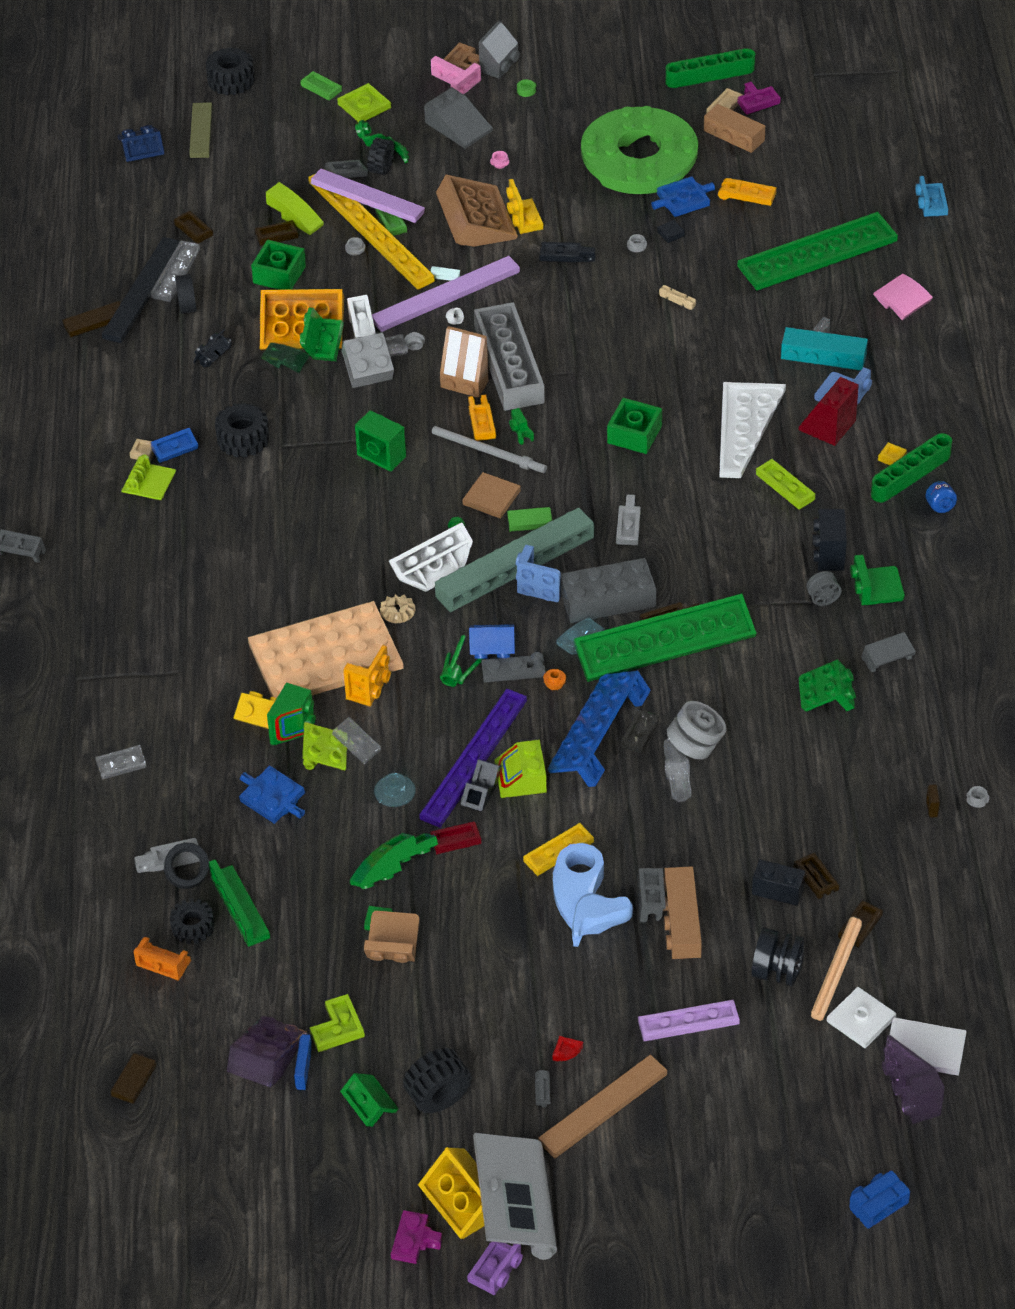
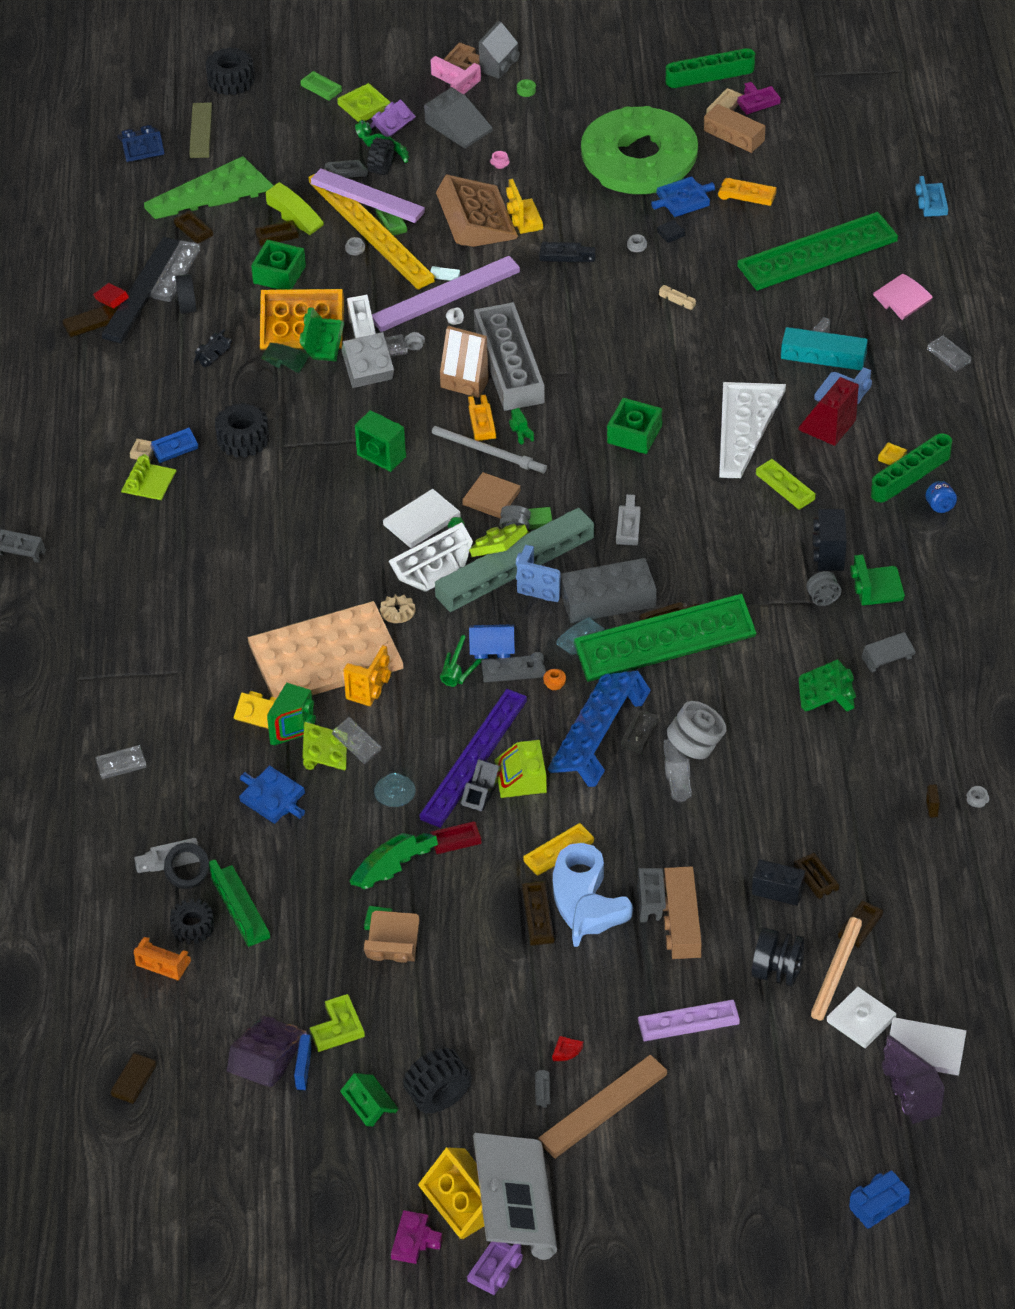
(111, 295): none -> red tile
(211, 189): none -> bright green wing
(393, 118): none -> medium lavender bracket
(421, 518): none -> white tile
(498, 540): none -> lime plate
(514, 515): none -> dark grey wheel
(537, 913): none -> dark brown tile
(949, 353): none -> clear plate

